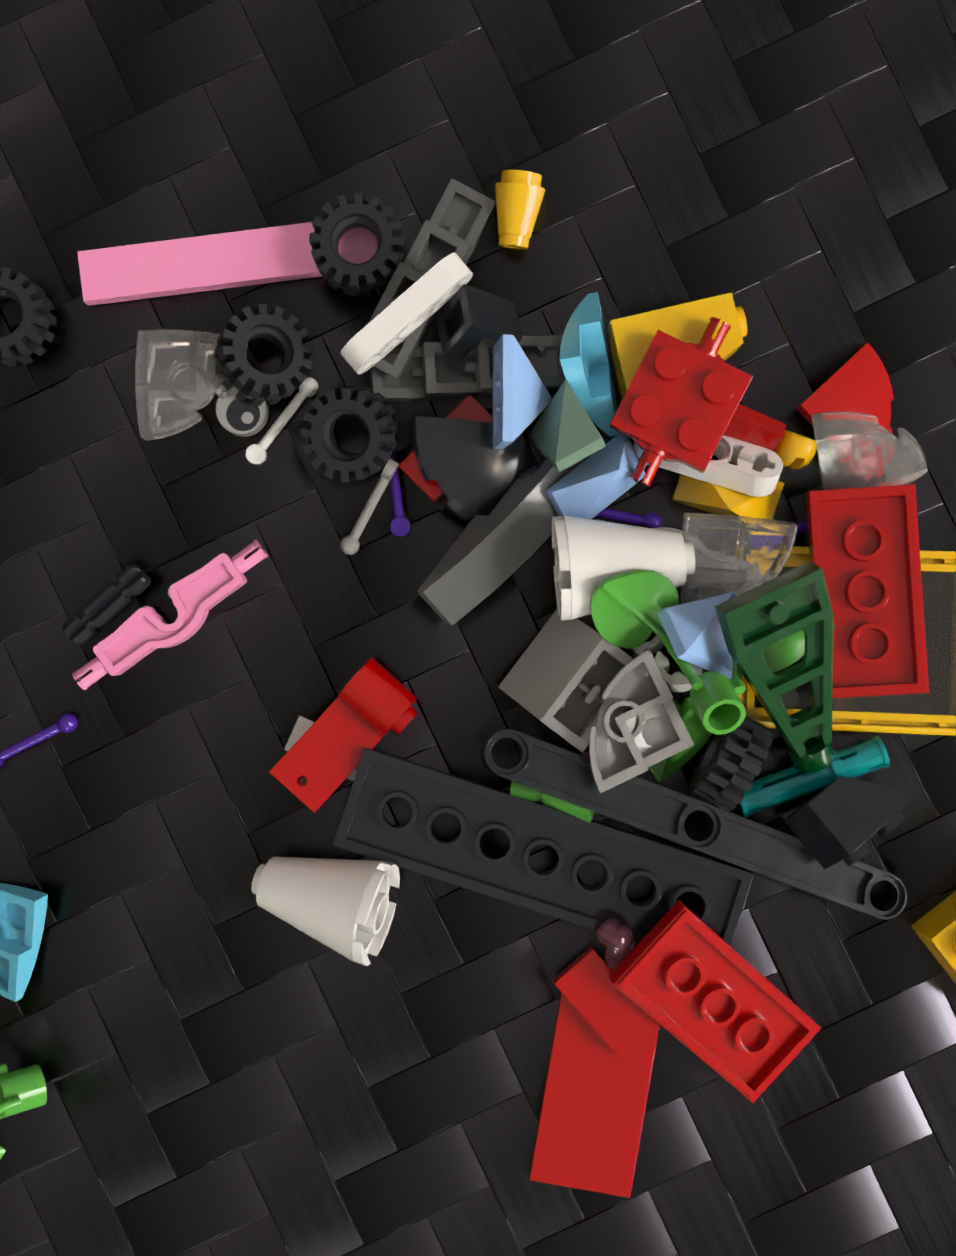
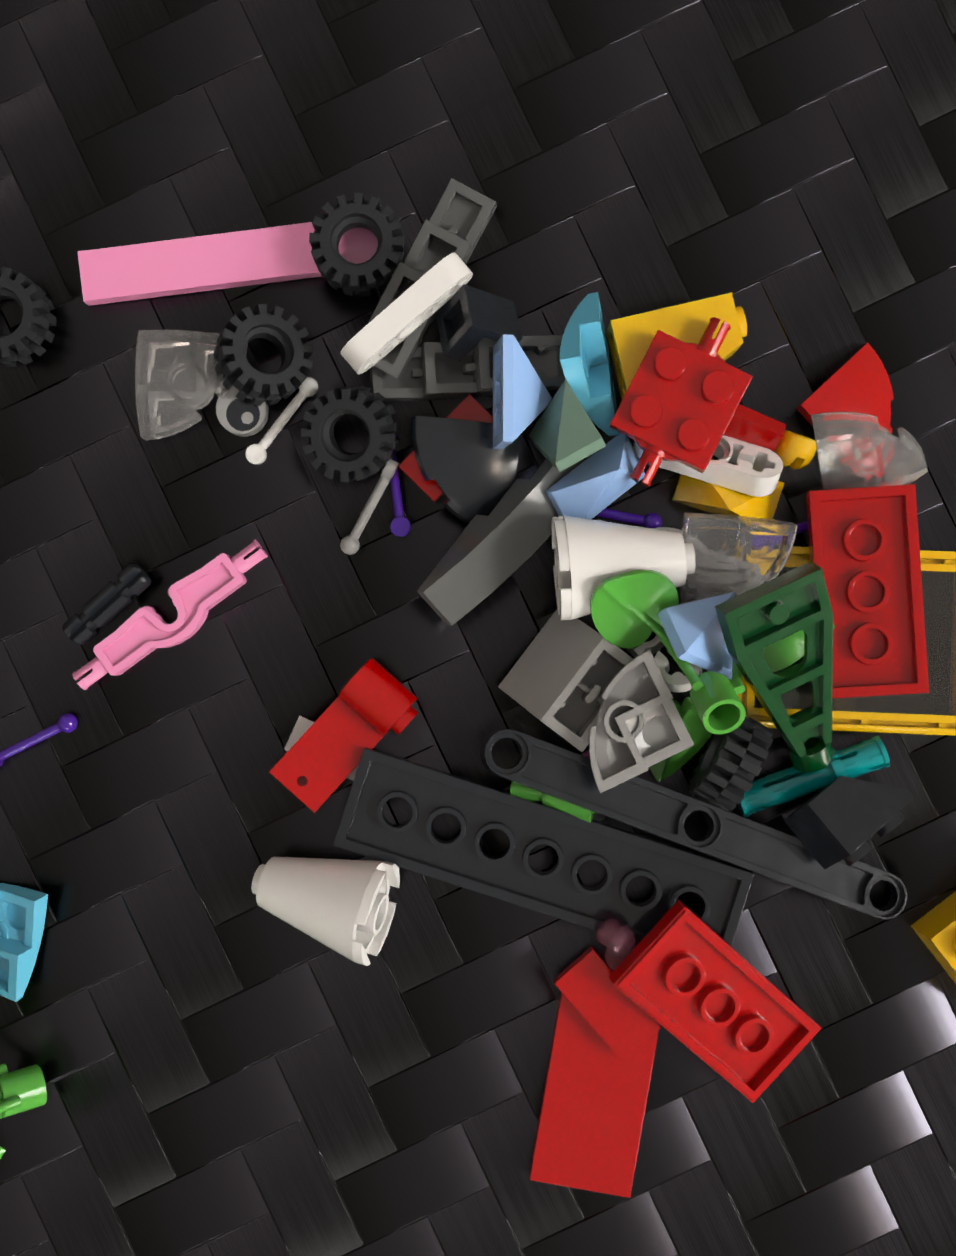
(517, 204): yellow cone -> none

